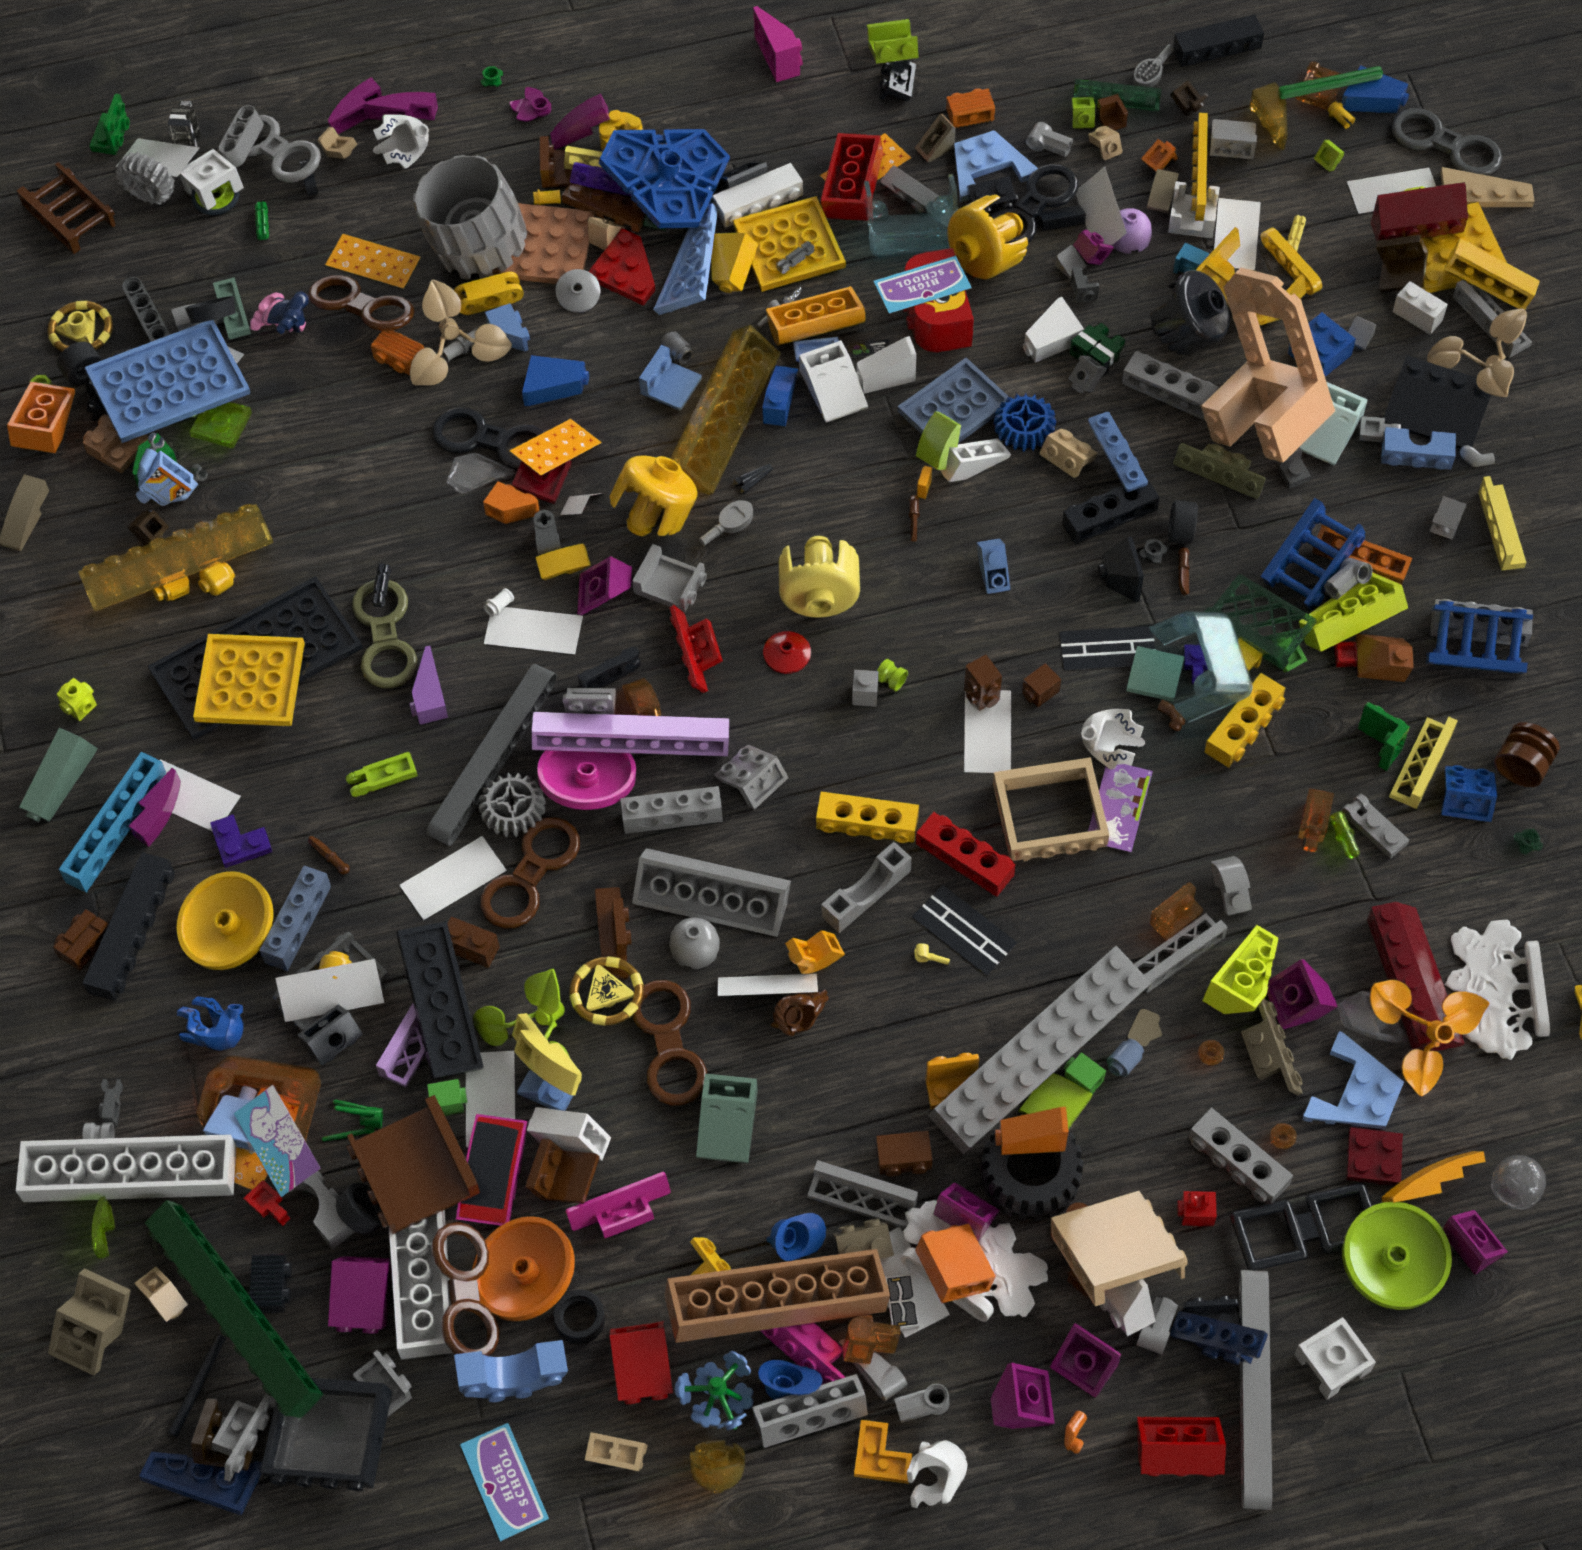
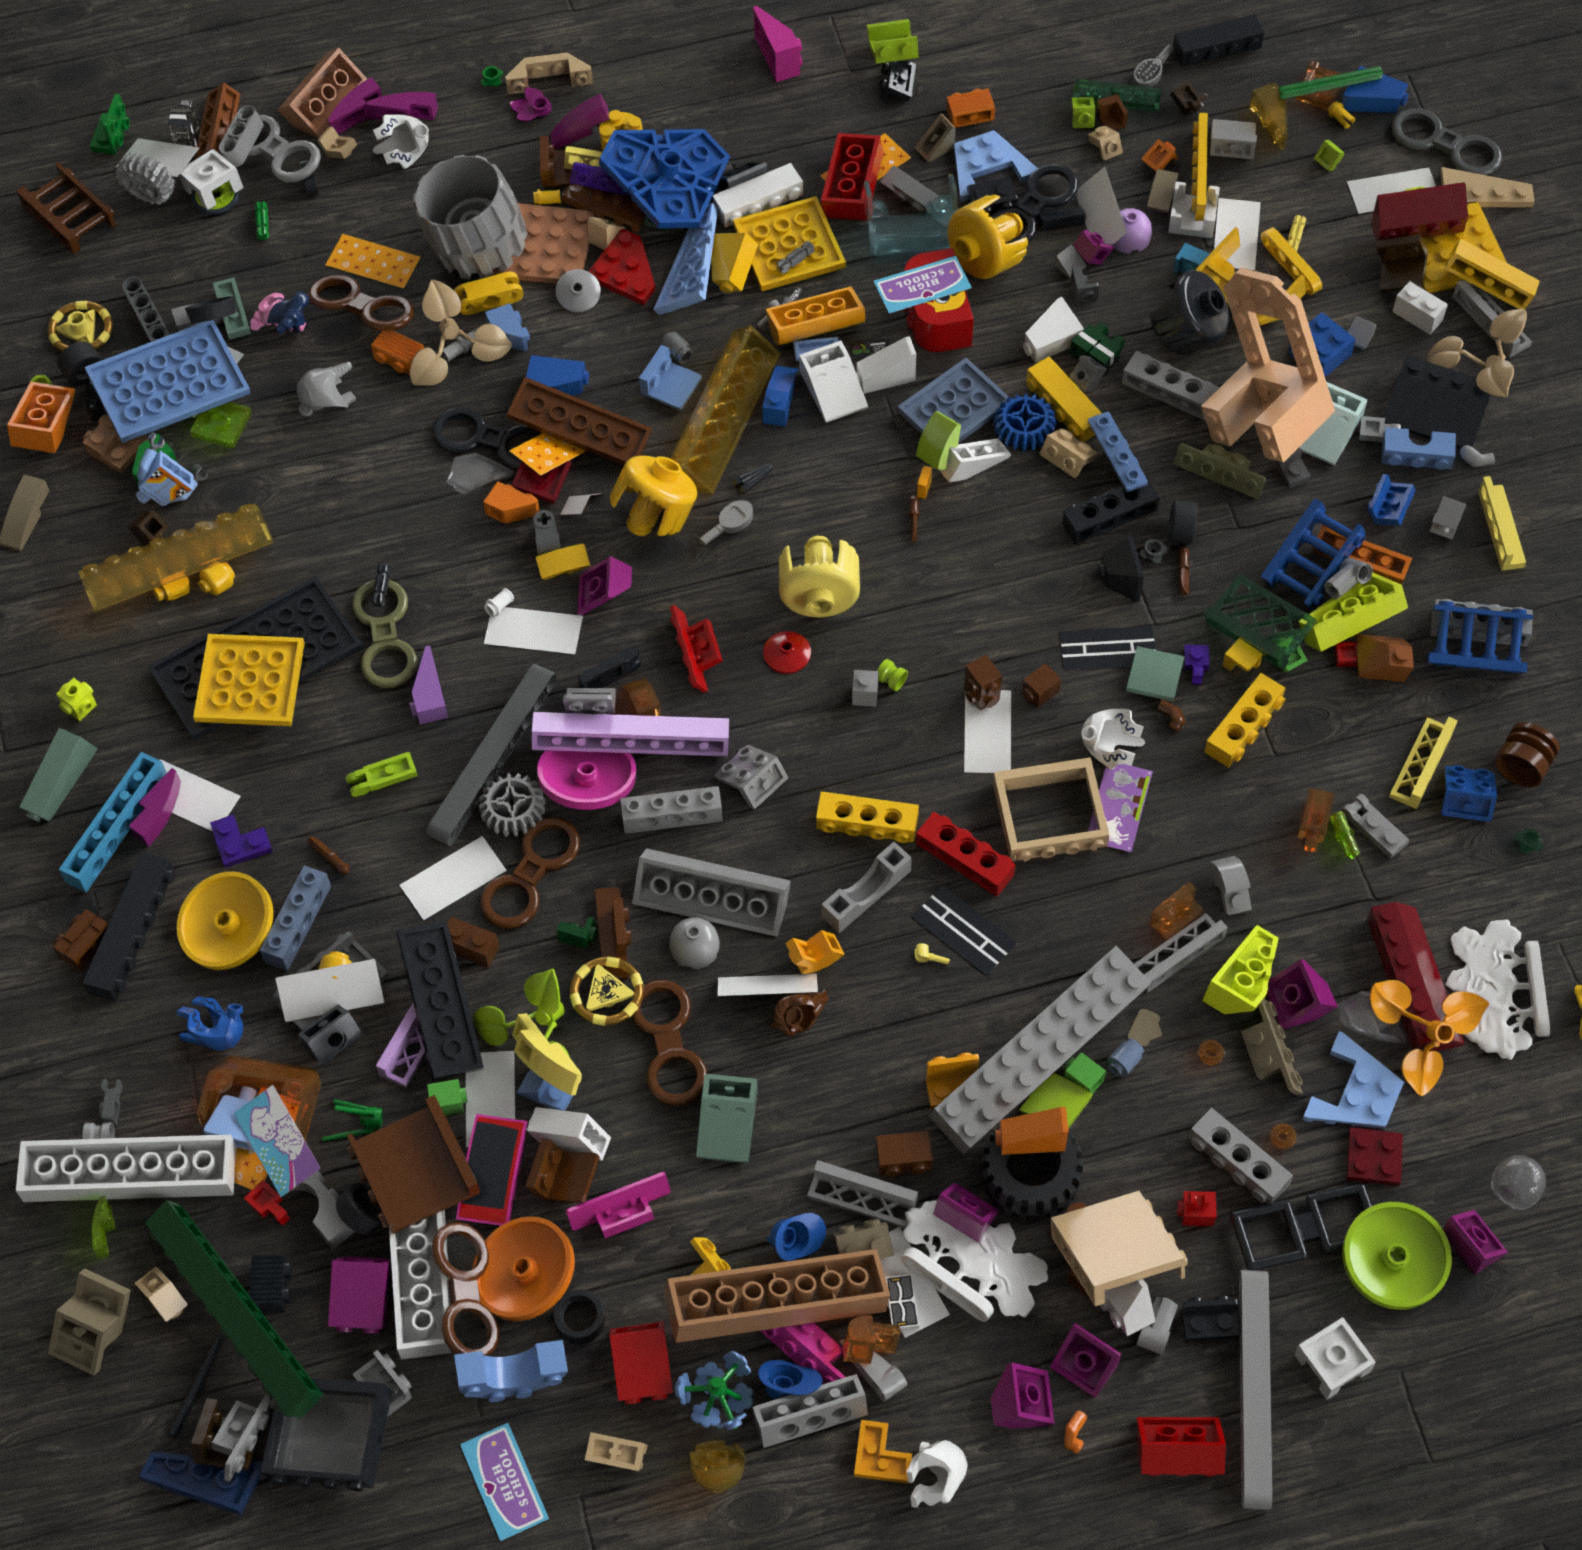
(218, 115): none -> dark orange fence
(319, 389): none -> light grey piece
(321, 92): none -> nougat slope
(548, 66): none -> tan slope
(575, 935): none -> dark green bracket
(578, 422): none -> reddish brown plate
(668, 580): light grey panel -> none
(919, 1405): light grey piece -> none
(955, 1263): orange brick -> none
(993, 565): medium blue slope -> none
(1044, 138): light grey piece -> none
(1065, 398): none -> yellow brick
(1220, 1338): dark blue bracket -> none
(1227, 674): clear light blue windscreen -> none
(1386, 730): green bracket -> none
(1390, 502): none -> blue bracket
(1428, 1179): light orange slope -> none

